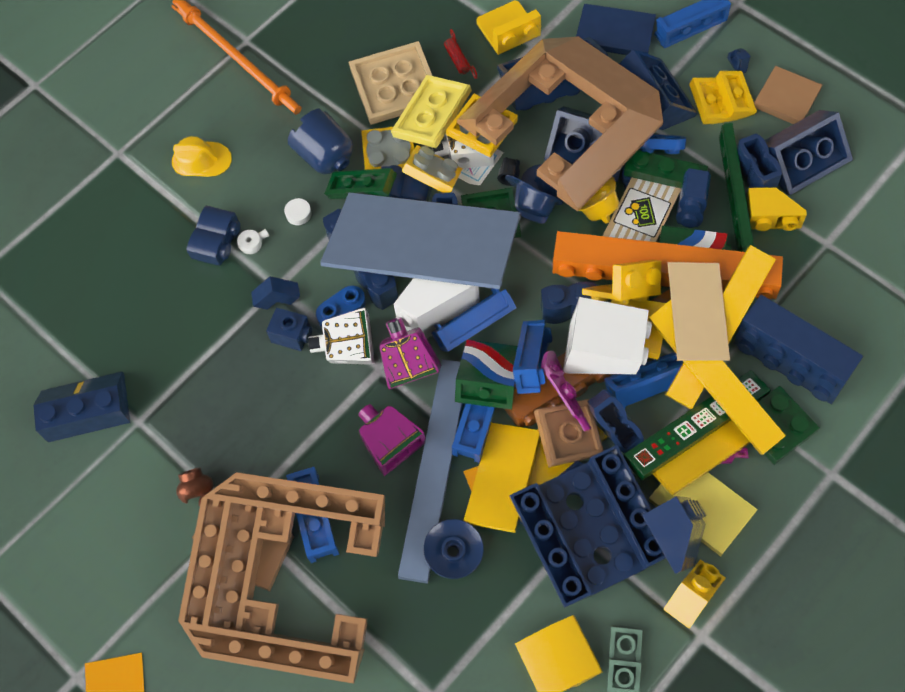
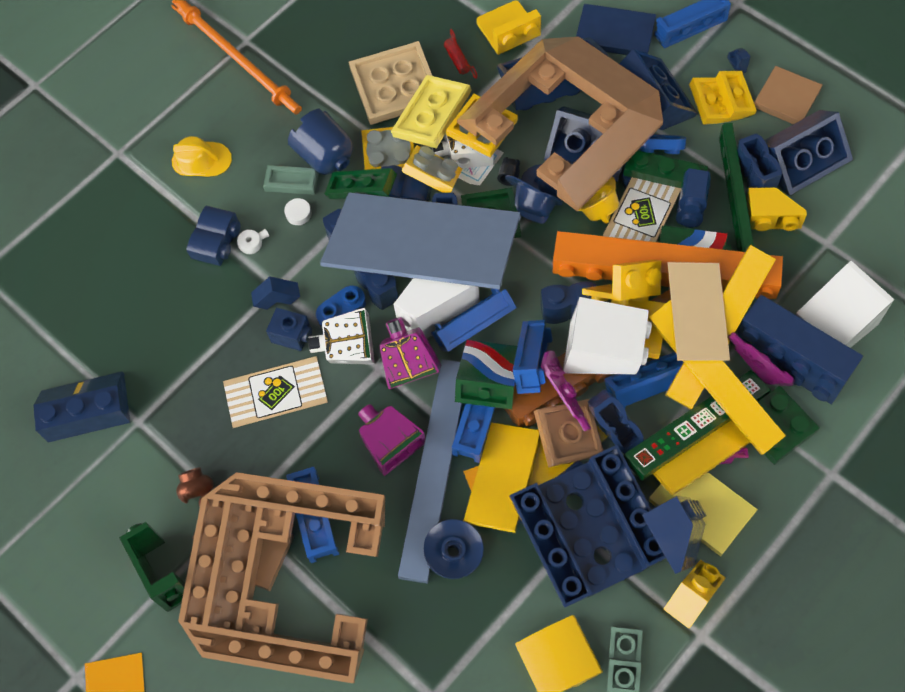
(138, 542): none -> dark green panel
(275, 392): none -> sticker
(290, 180): none -> sand green tile
(761, 363): none -> magenta piece
(847, 306): none -> white slope

